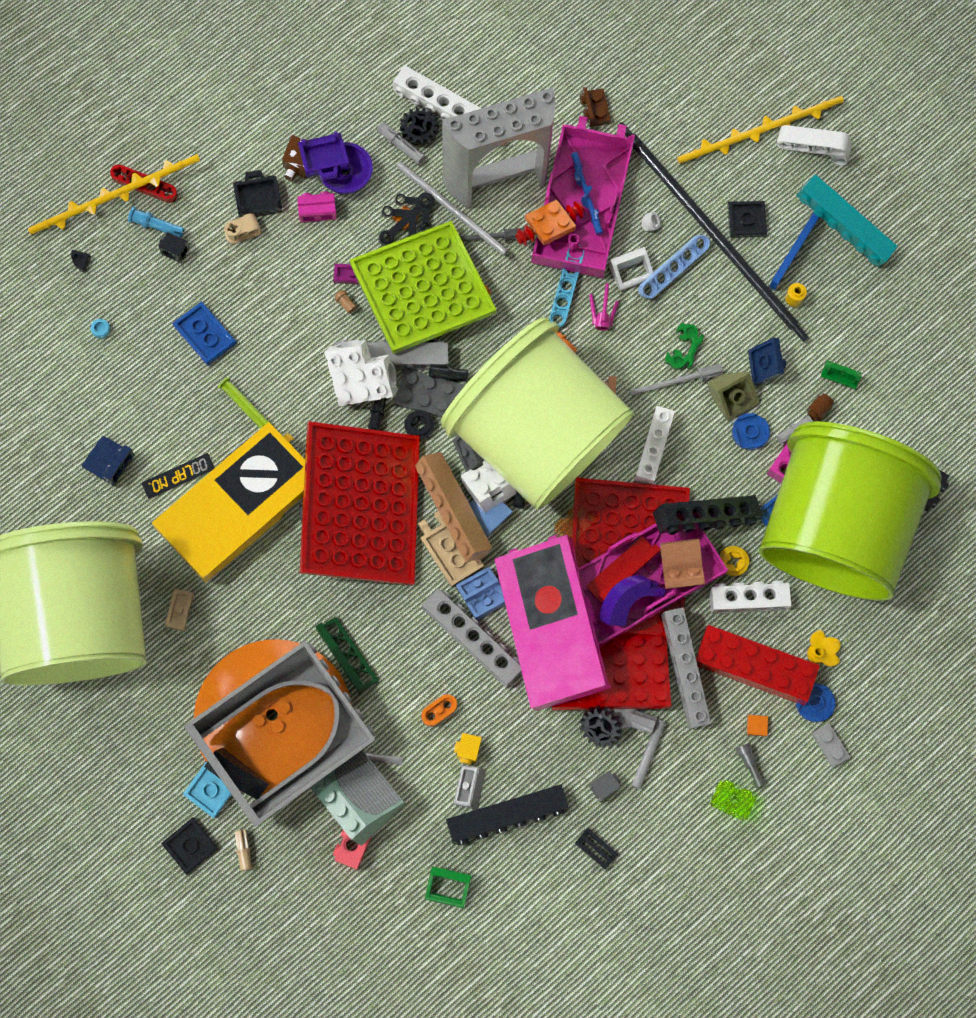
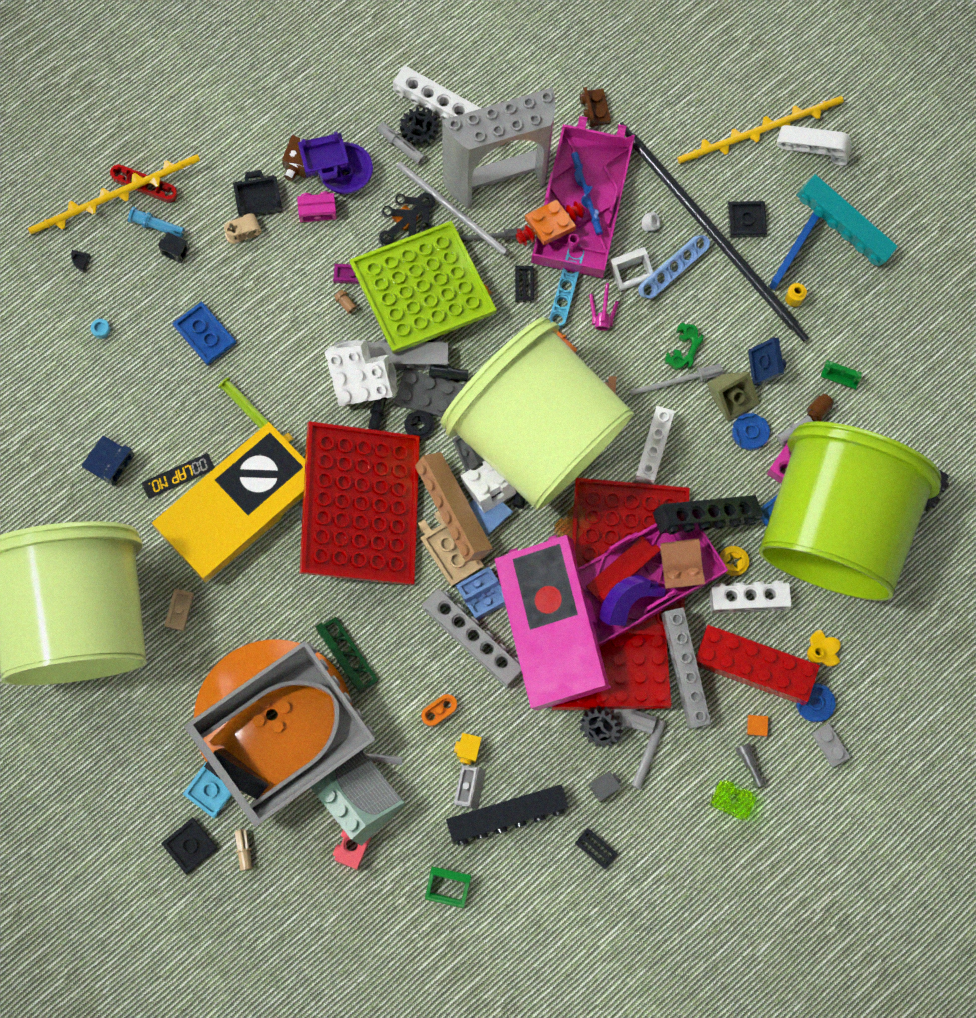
(524, 298): none -> black tile

